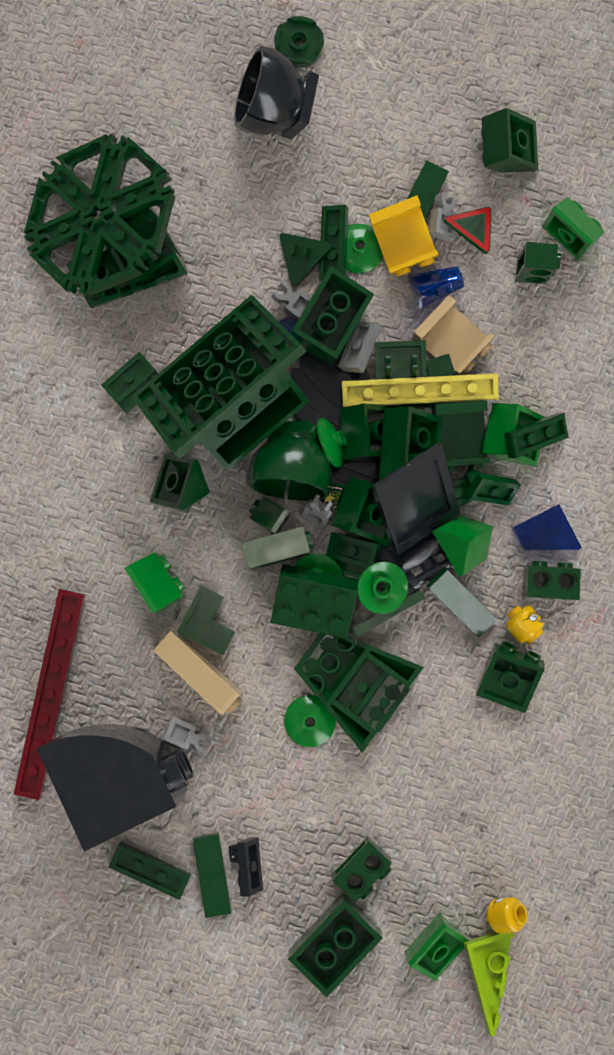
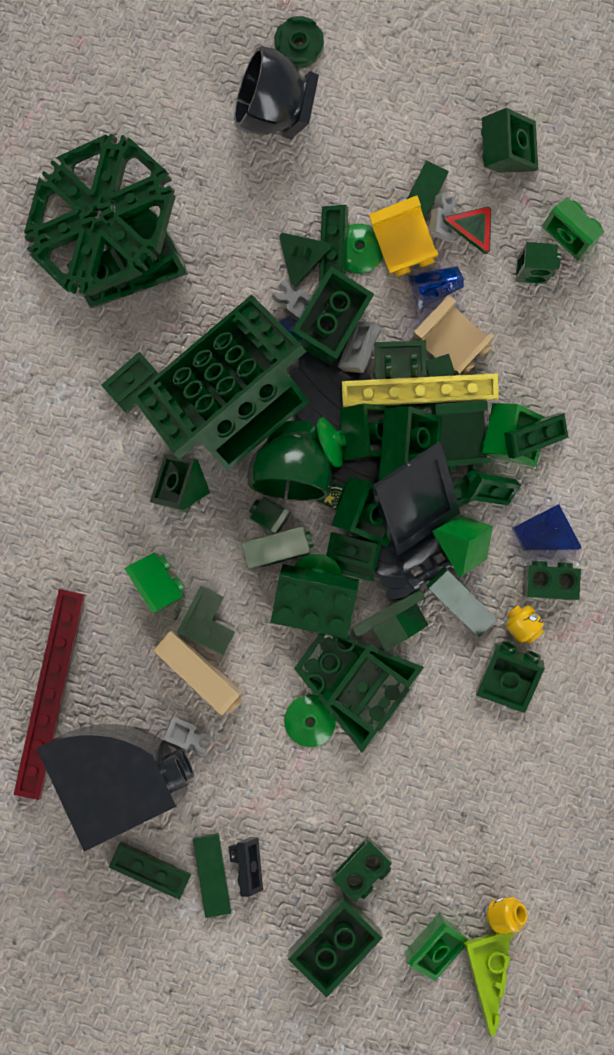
(317, 512): light grey plate -> none
(393, 591): green dish -> none
(400, 627): none -> dark green slope

